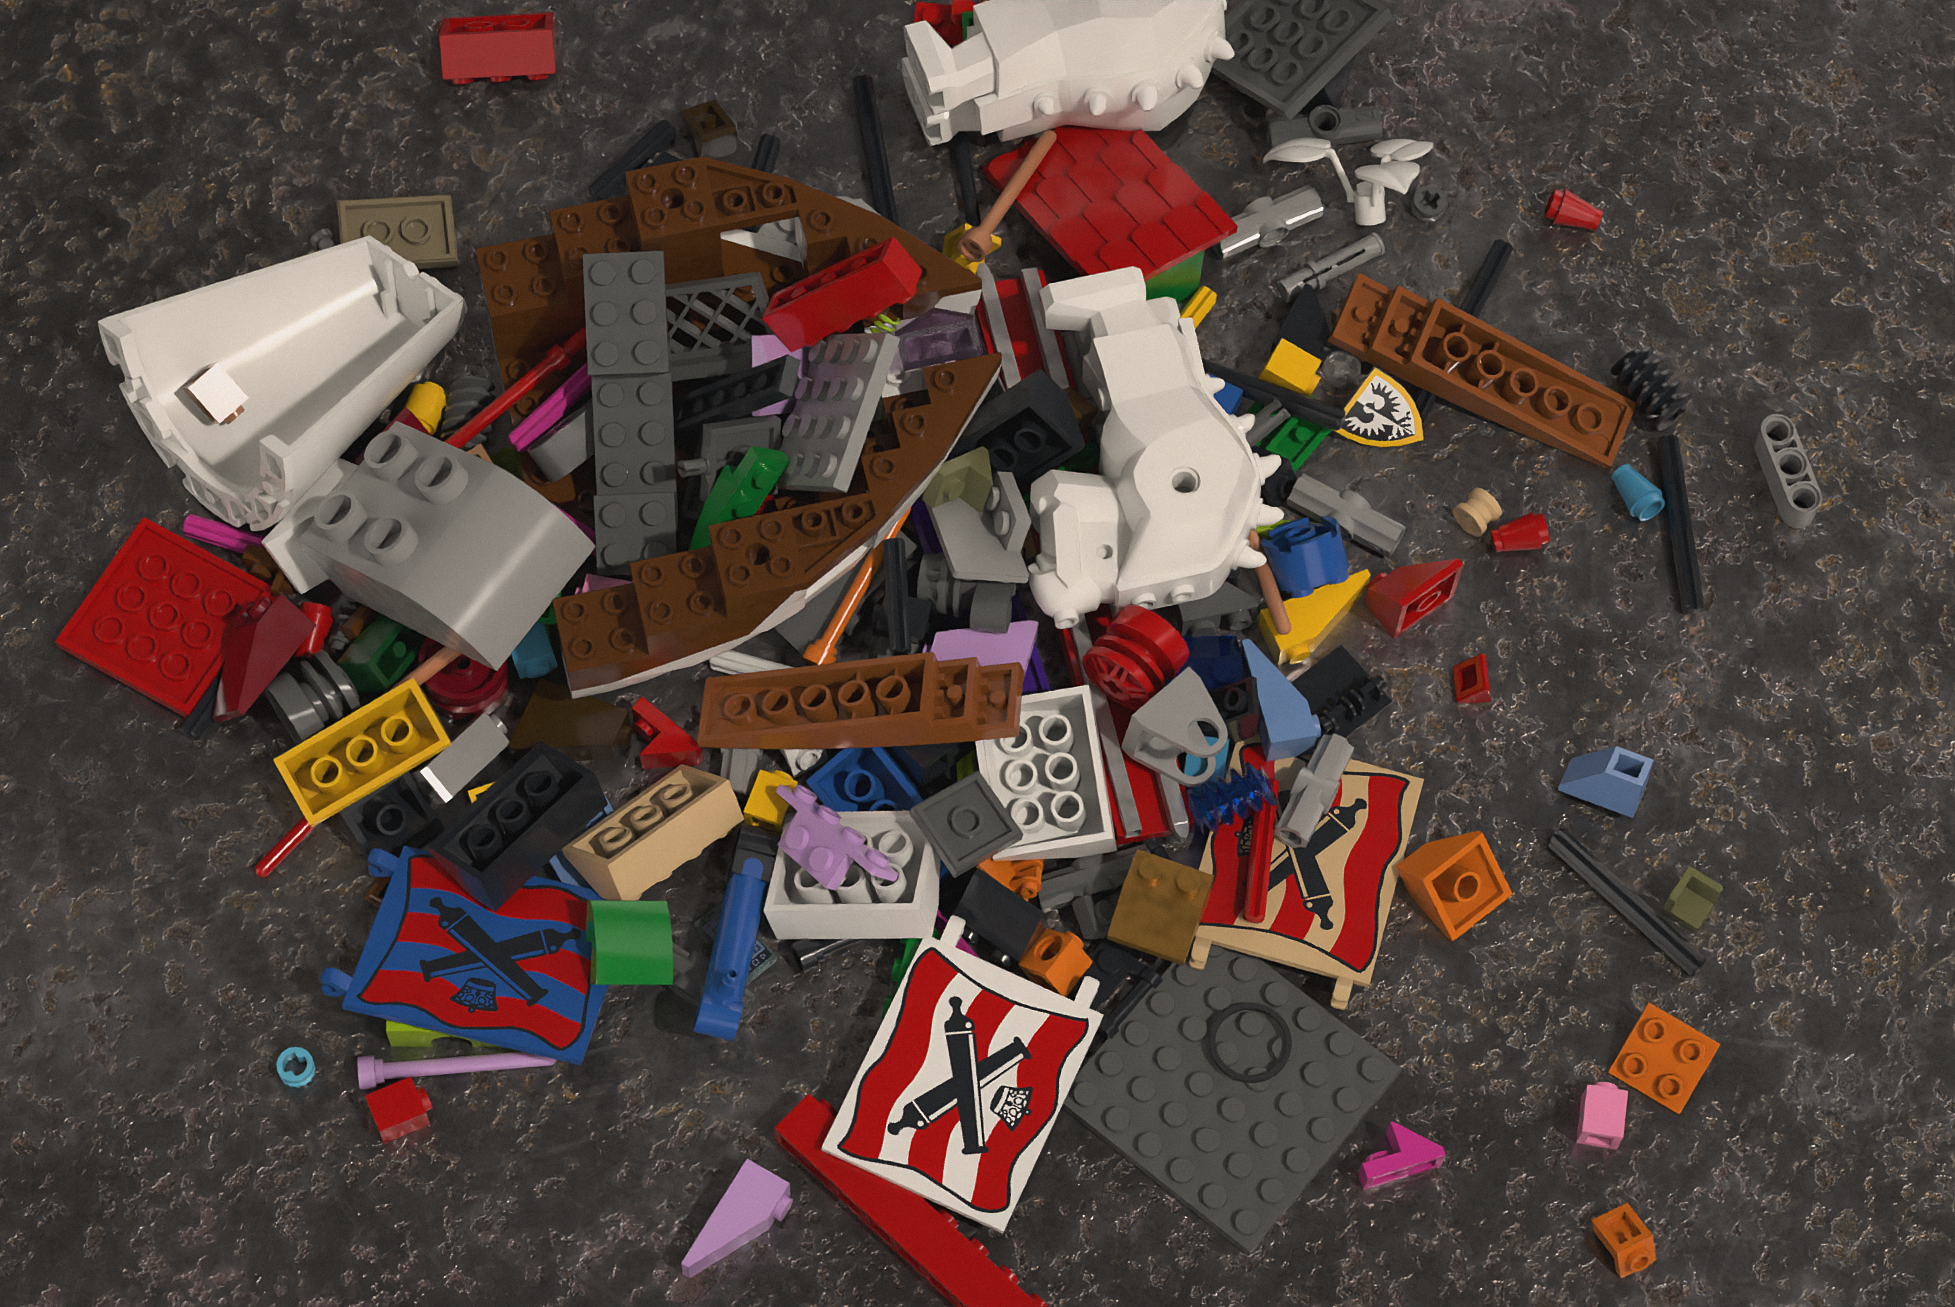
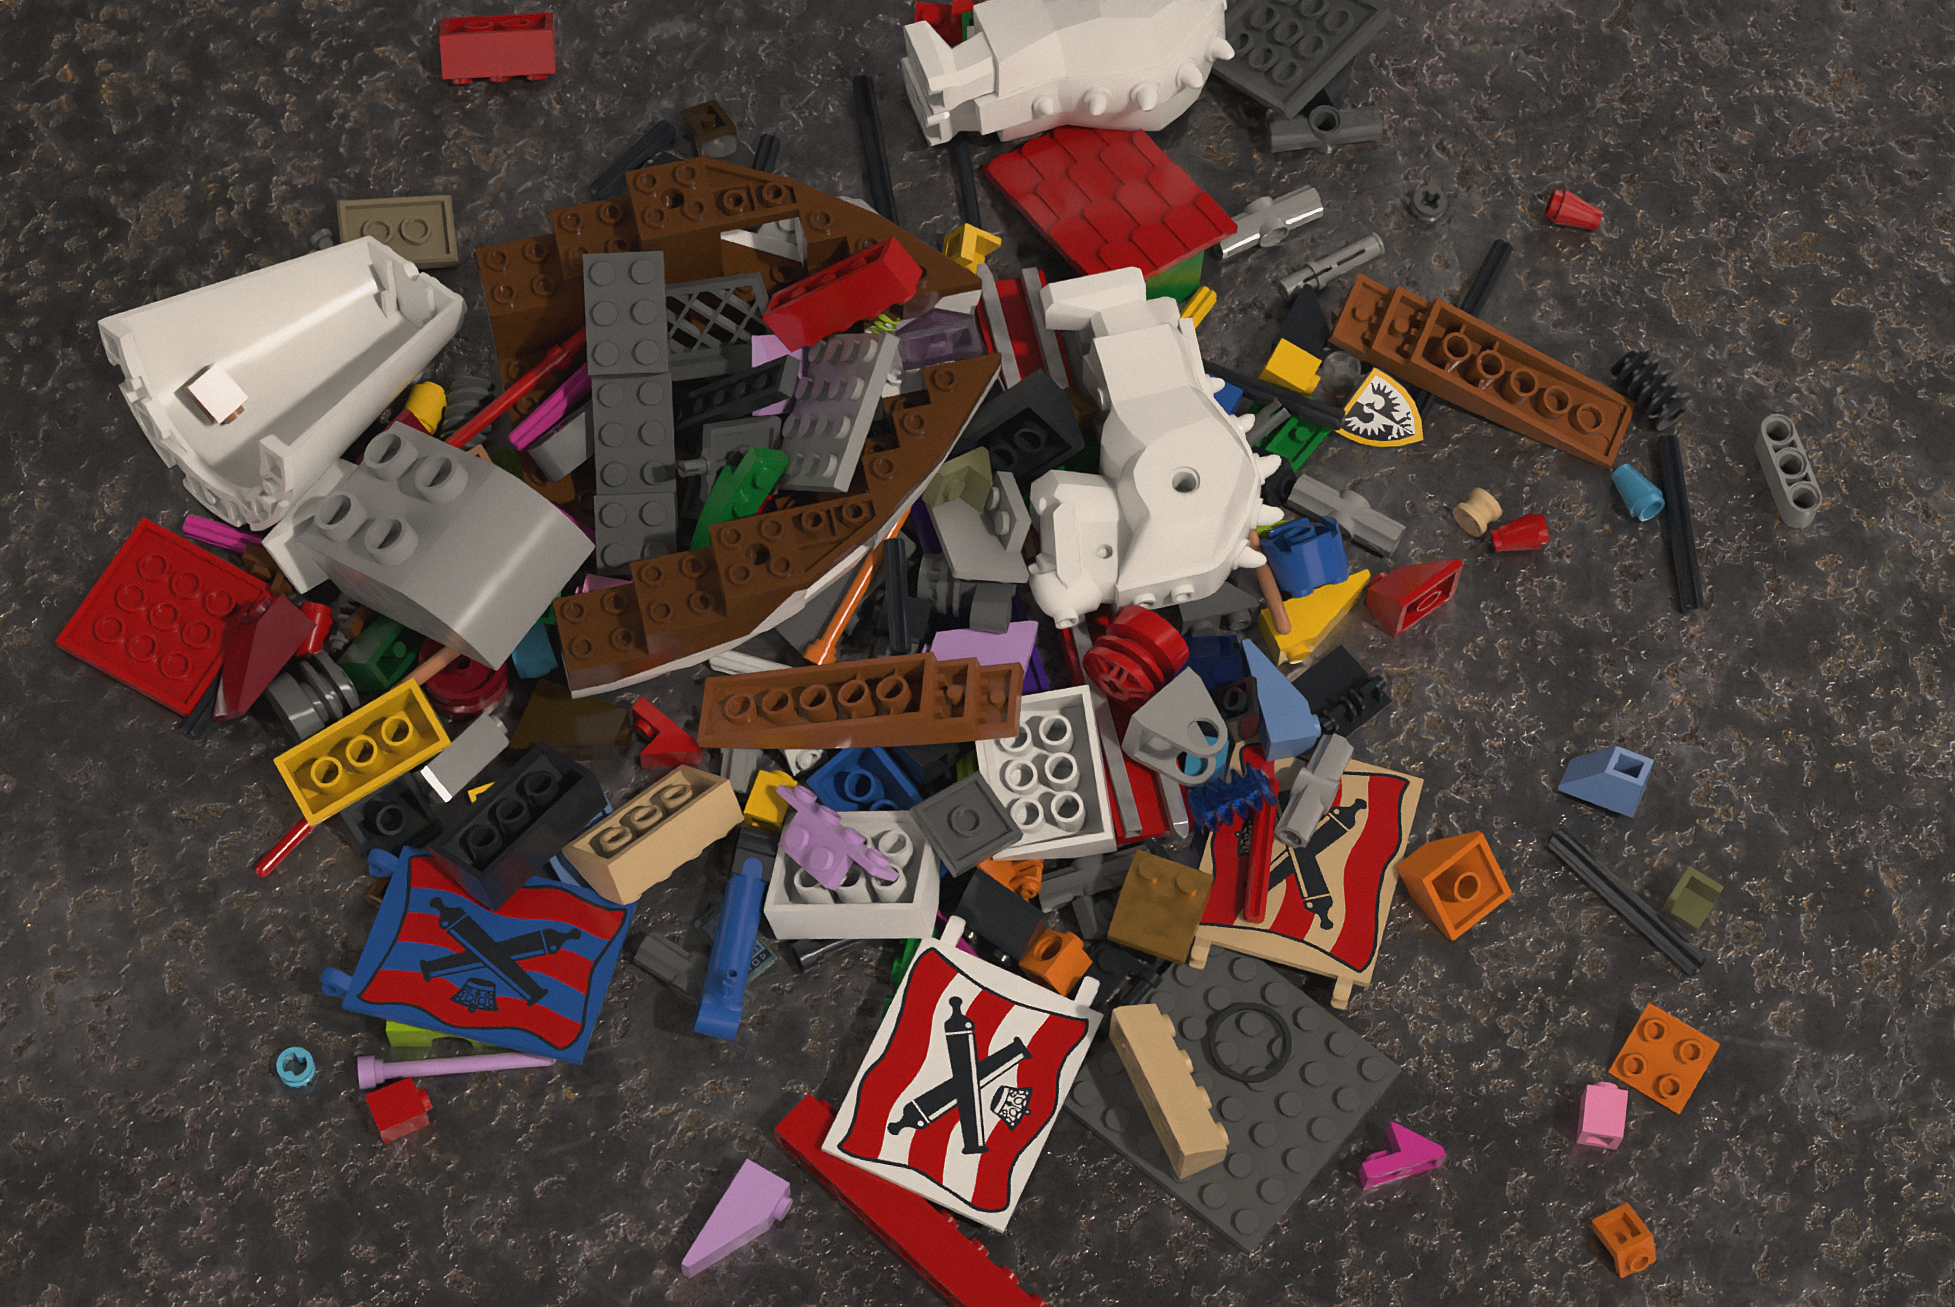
(630, 942): green slope -> none
(977, 241): nougat piece -> none
(1167, 1088): none -> tan slope
(1369, 194): white plant -> none
(1472, 680): red slope -> none

